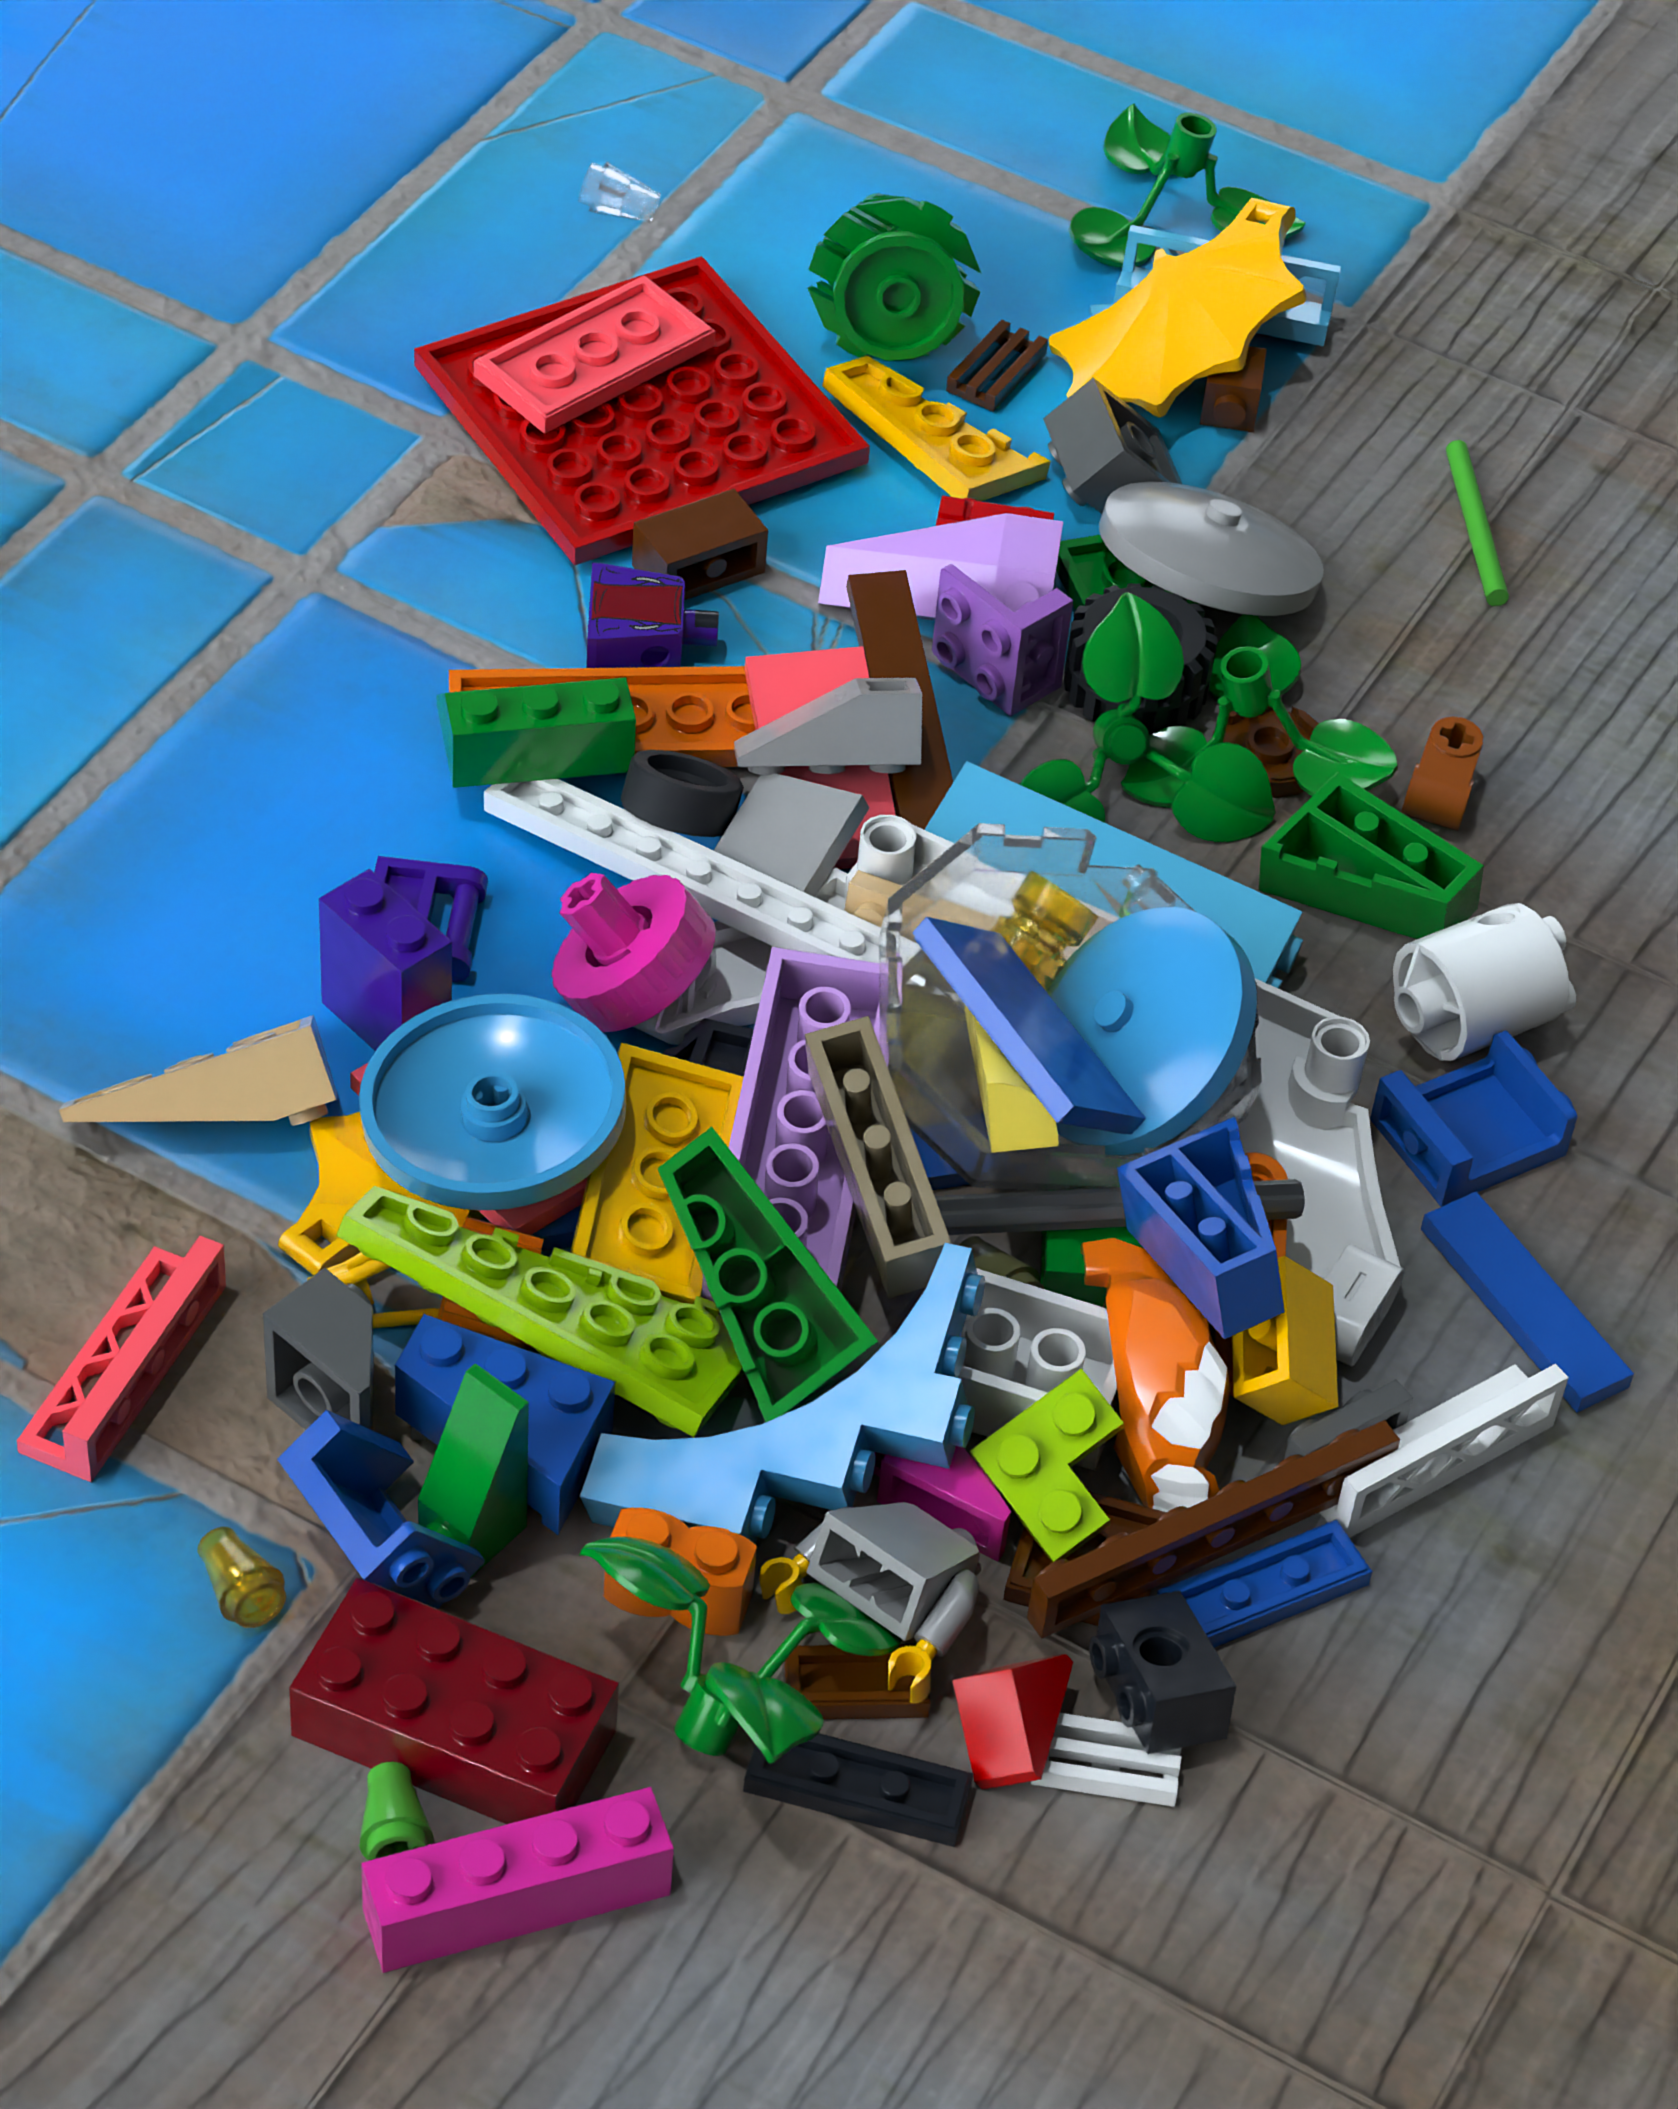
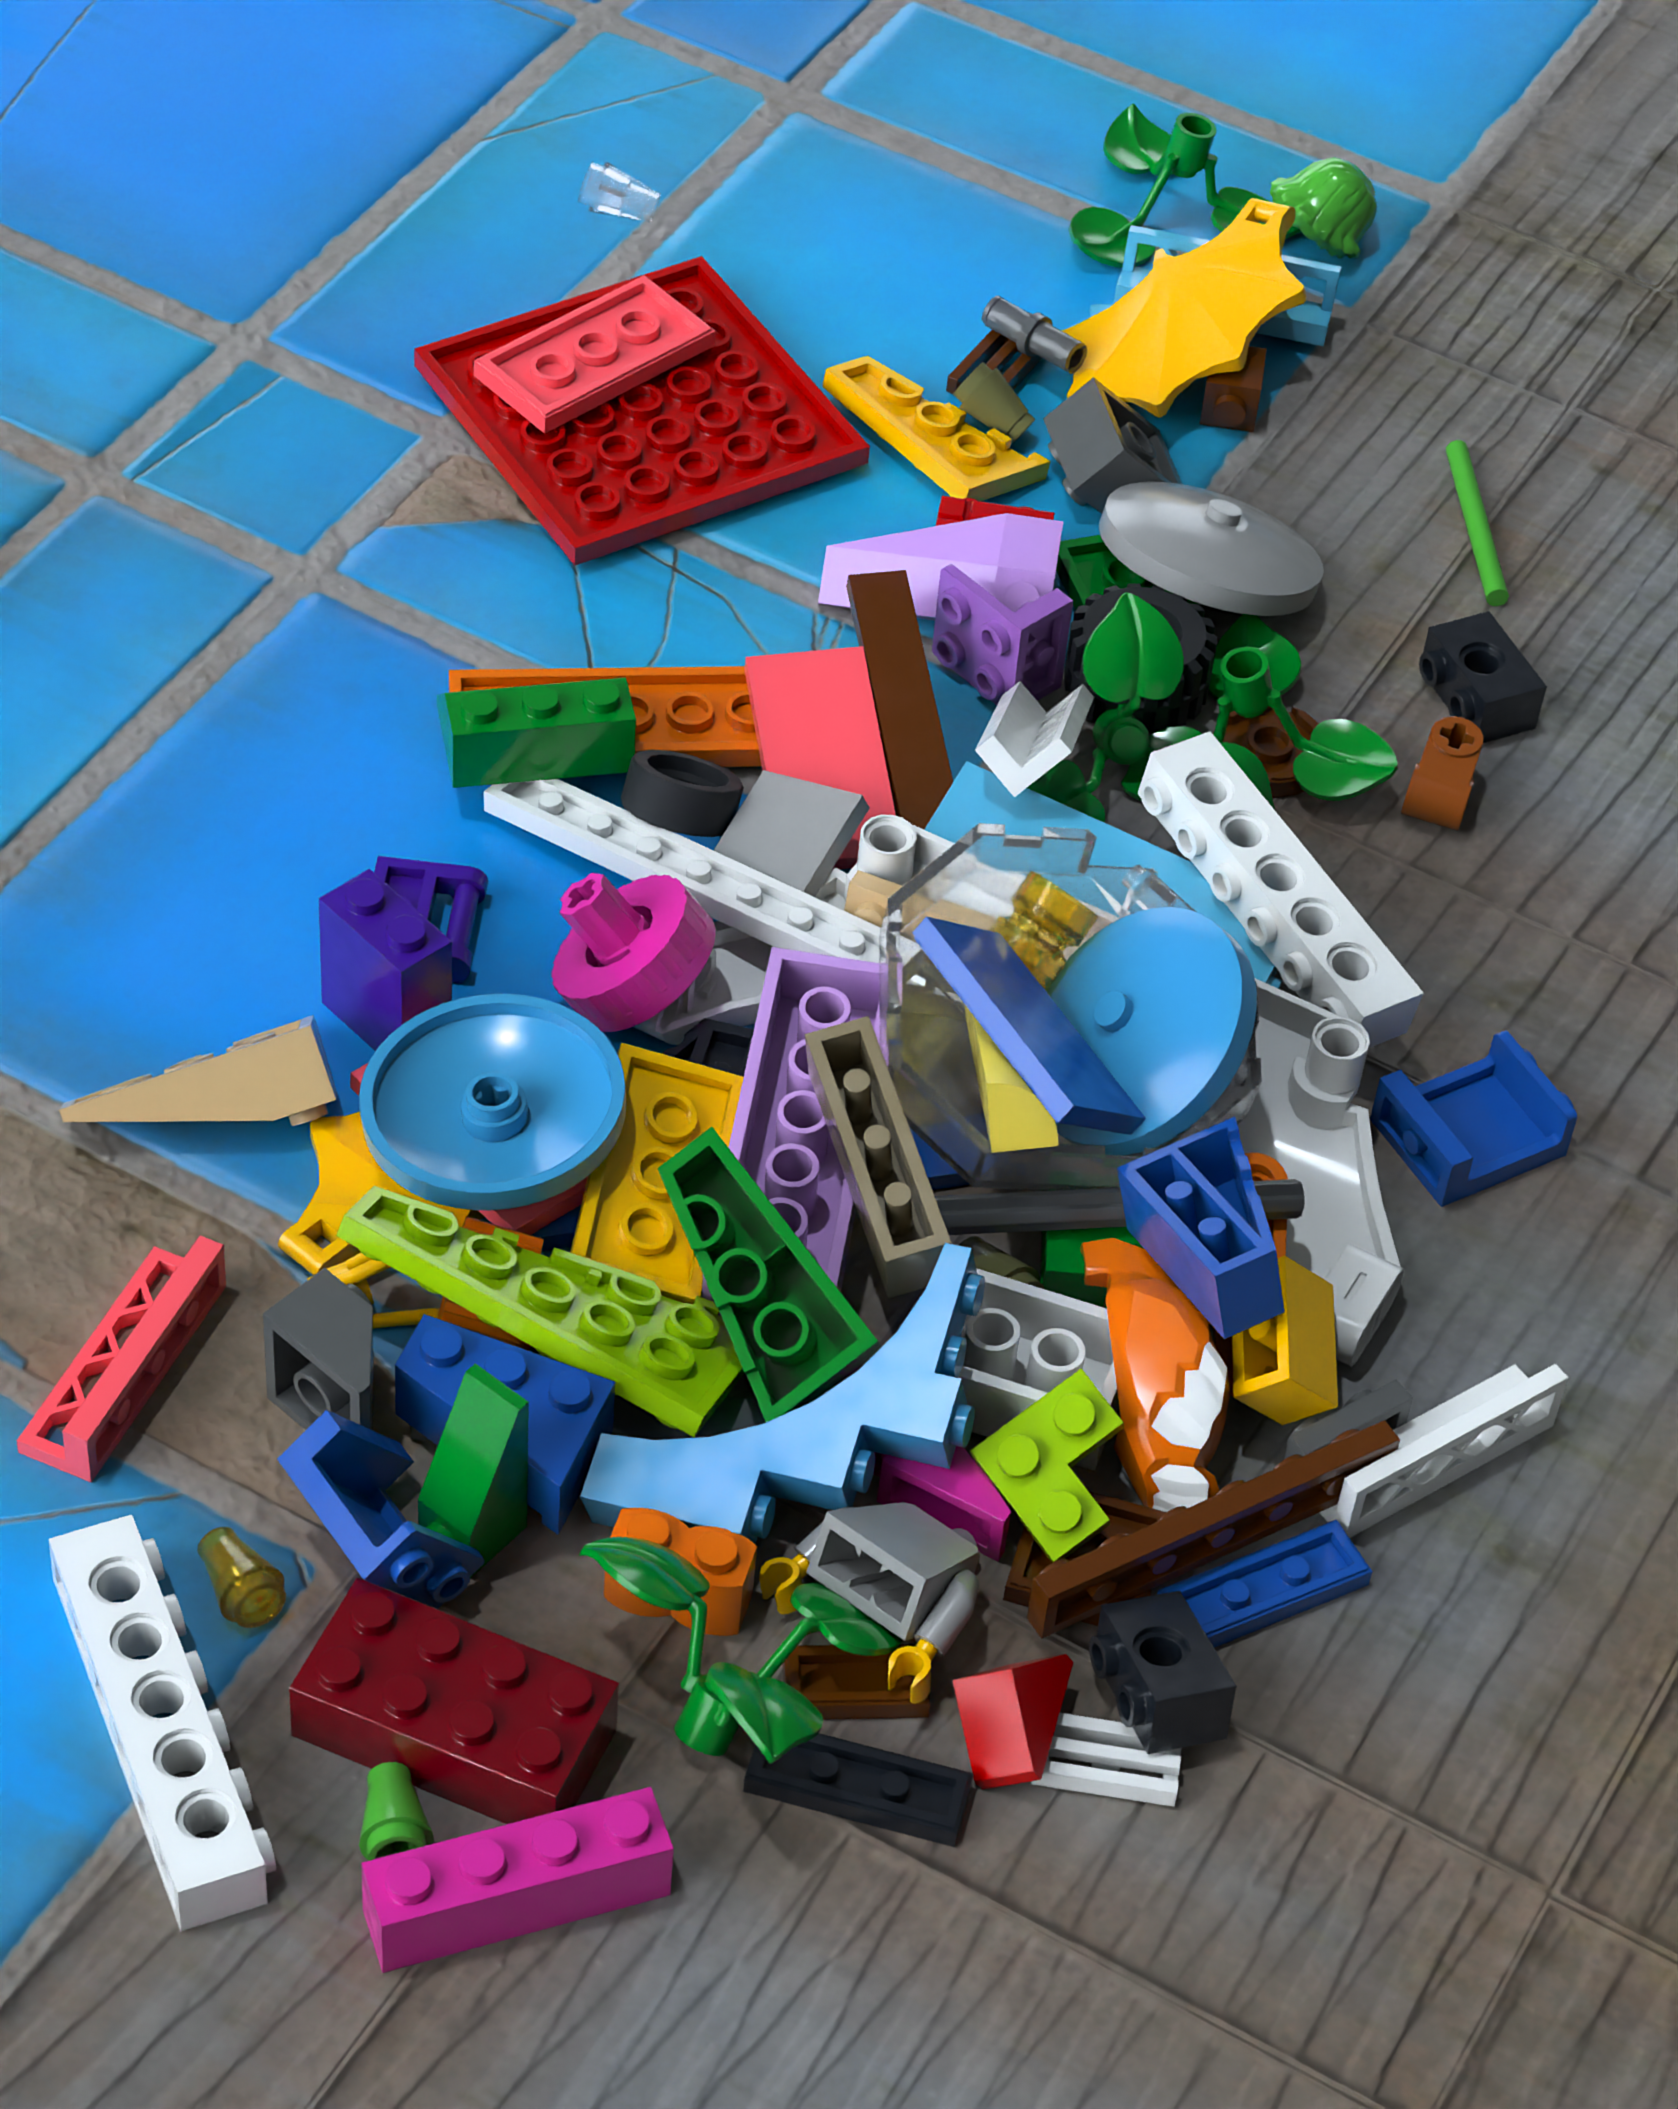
(201, 1875): none -> white brick
(642, 619): torso -> none
(703, 543): reddish brown brick -> none
(855, 724): light grey slope -> none
(893, 278): green plant -> none
(993, 402): none -> olive cone
(1027, 740): none -> white fence
(1034, 334): none -> dark grey pin
(1276, 888): none -> white brick
(1331, 204): none -> bright green hair
(1369, 864): green wedge -> none
(1482, 676): none -> black brick
(1482, 980): white cylinder -> none
(1526, 1300): blue tile -> none

